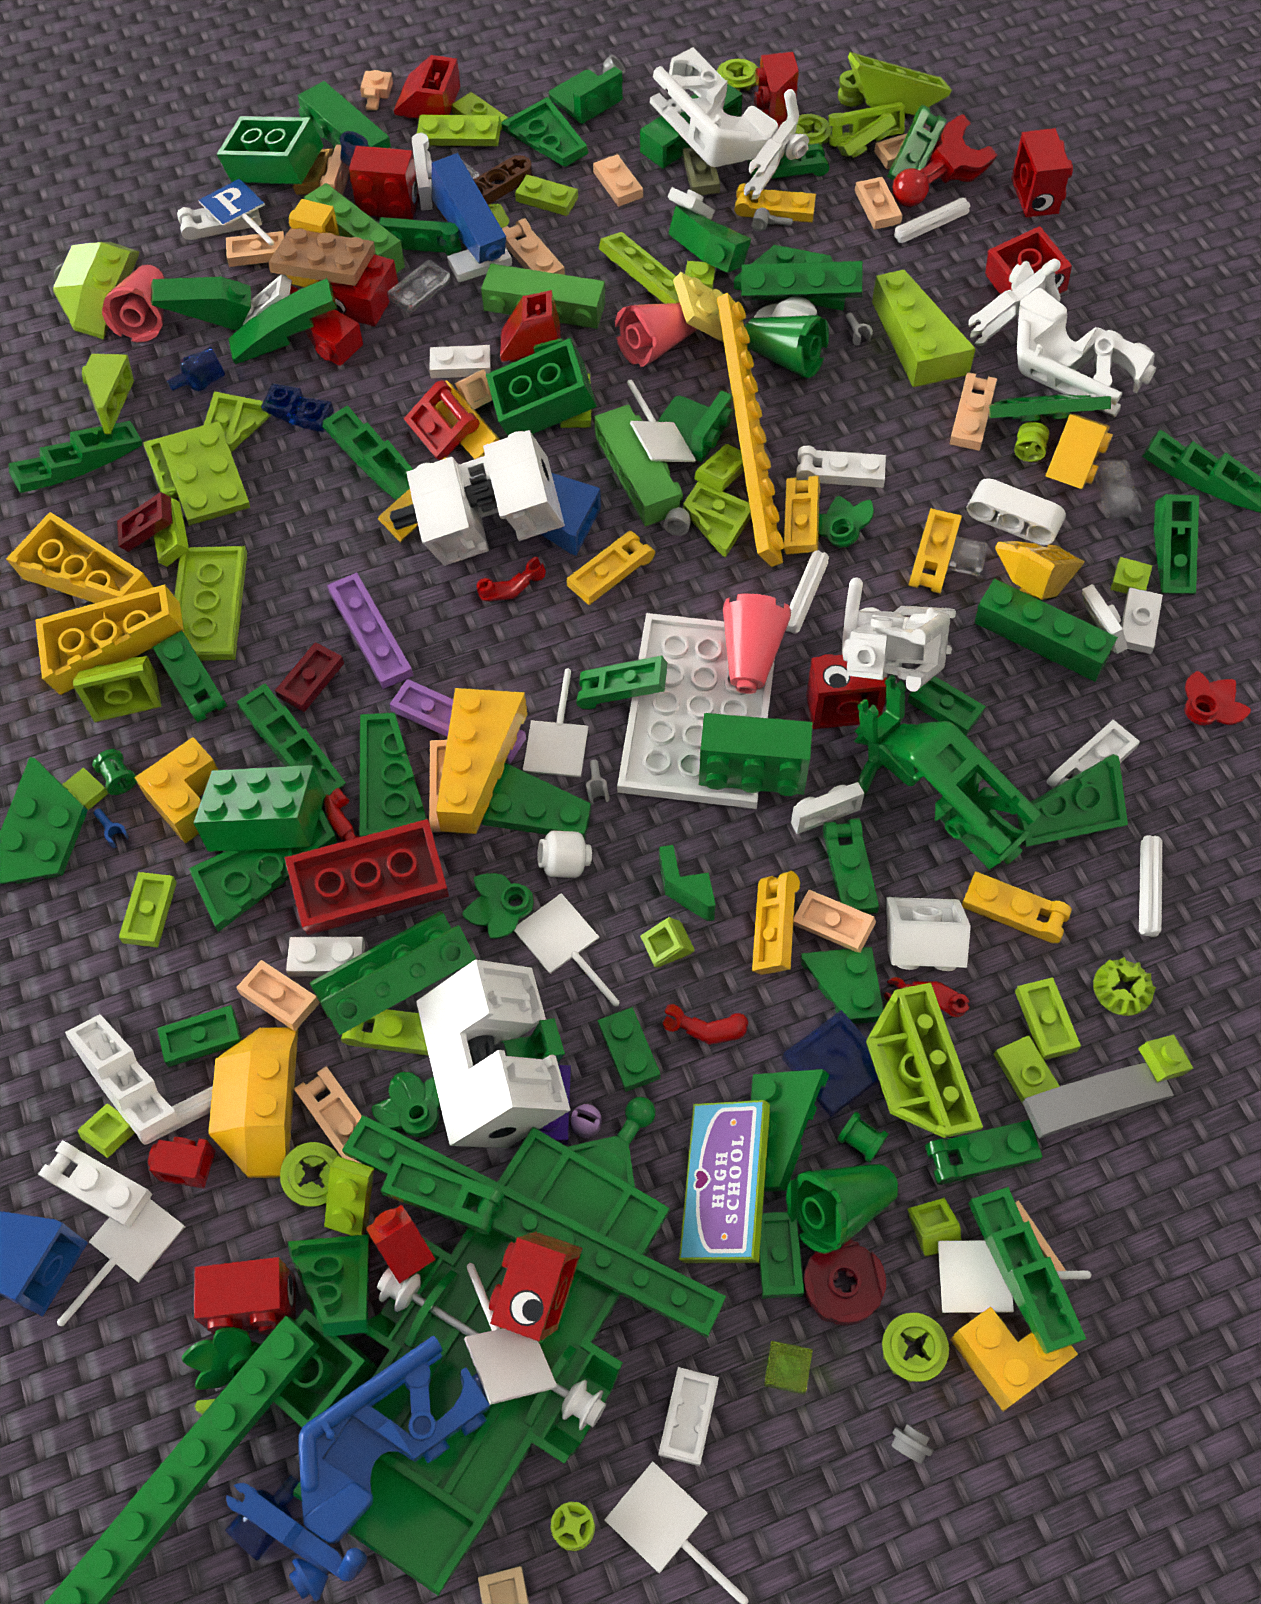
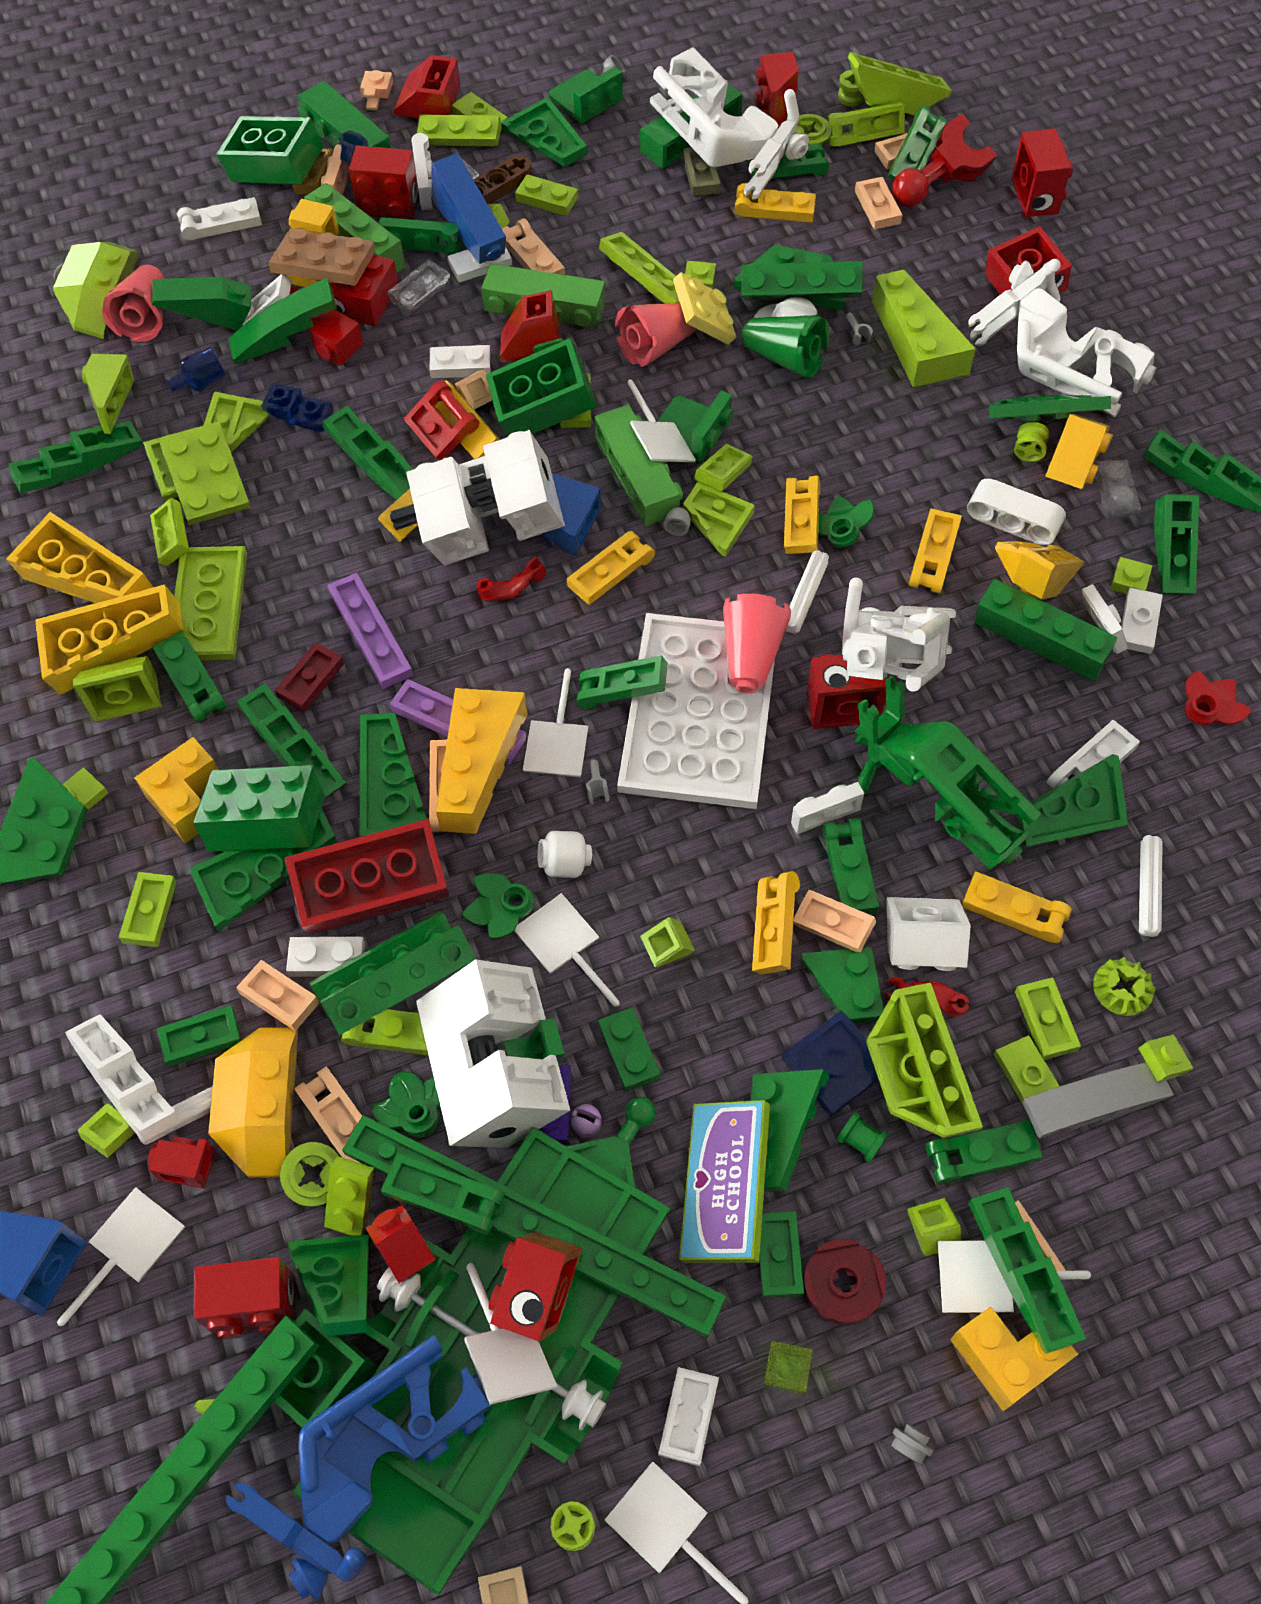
(96, 1185): white plate -> none
(110, 827): blue hand -> none
(114, 771): green bush -> none
(144, 521): dark red plate -> none
(220, 1358): green plate -> none
(233, 203): blue piece -> none
(251, 248): light nougat plate -> none
(252, 1537): clear blue piece -> none
(335, 815): red arm -> none
(534, 805): green wing -> none
(618, 180): light nougat plate -> none
(690, 891): green slope -> none
(691, 201): white plate -> none
(709, 240): green slope -> none
(709, 1033): red arm -> none
(733, 68): lime gear -> none
(751, 434): yellow plate -> none
(755, 754): green brick -> none
(762, 218): light grey hand -> none
(838, 1202): green cone -> none
(841, 467): white plate -> none
(875, 130): lime plate -> none
(932, 220): white axle -> none
(935, 1347): lime gear -> none
(947, 704): green plate -> none
(968, 556): clear plate -> none
(973, 412): light nougat plate -> none

